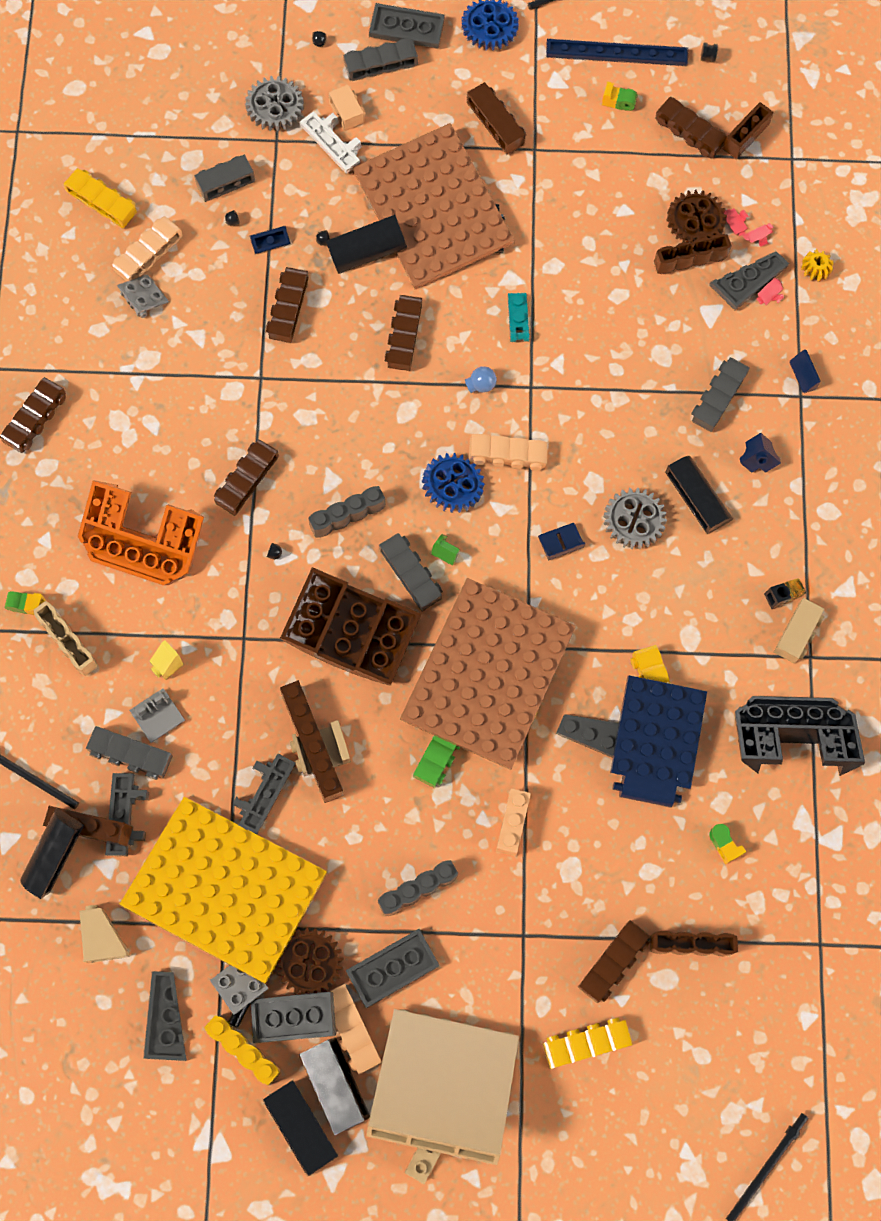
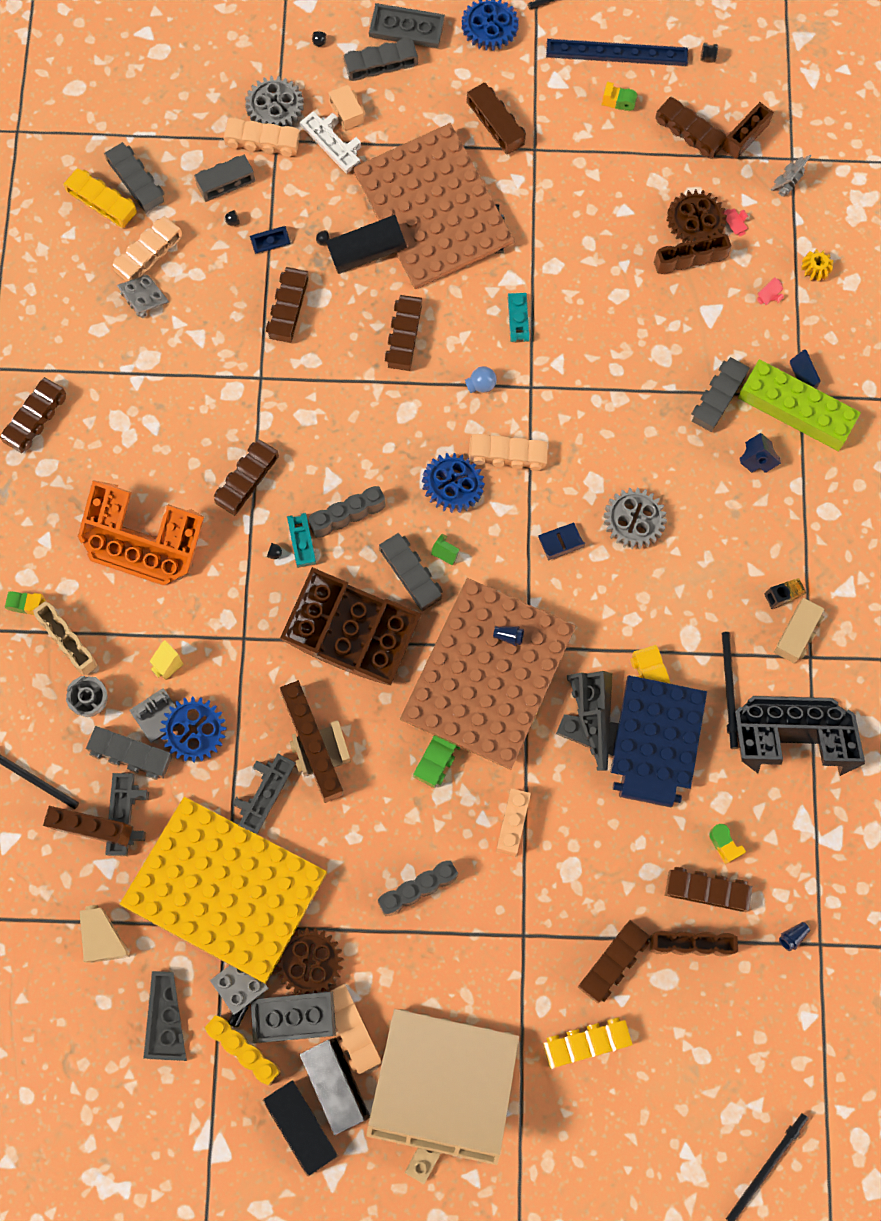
(51, 854): black brick -> none
(86, 696): none -> light grey cylinder
(134, 177): none -> dark grey brick
(206, 742): none -> blue gear
(263, 137): none -> light nougat brick
(301, 540): none -> teal plate
(392, 968): dark grey plate -> none
(509, 634): none -> dark blue cone
(594, 704): none -> dark grey wedge
(698, 494): black brick -> none
(708, 890): none -> reddish brown brick
(731, 726): none -> black bar
(744, 283): dark grey wing -> none
(759, 234): coral piece -> none
(792, 175): none -> light grey hinge
(794, 936): none -> dark blue cone
(799, 405): none -> lime brick

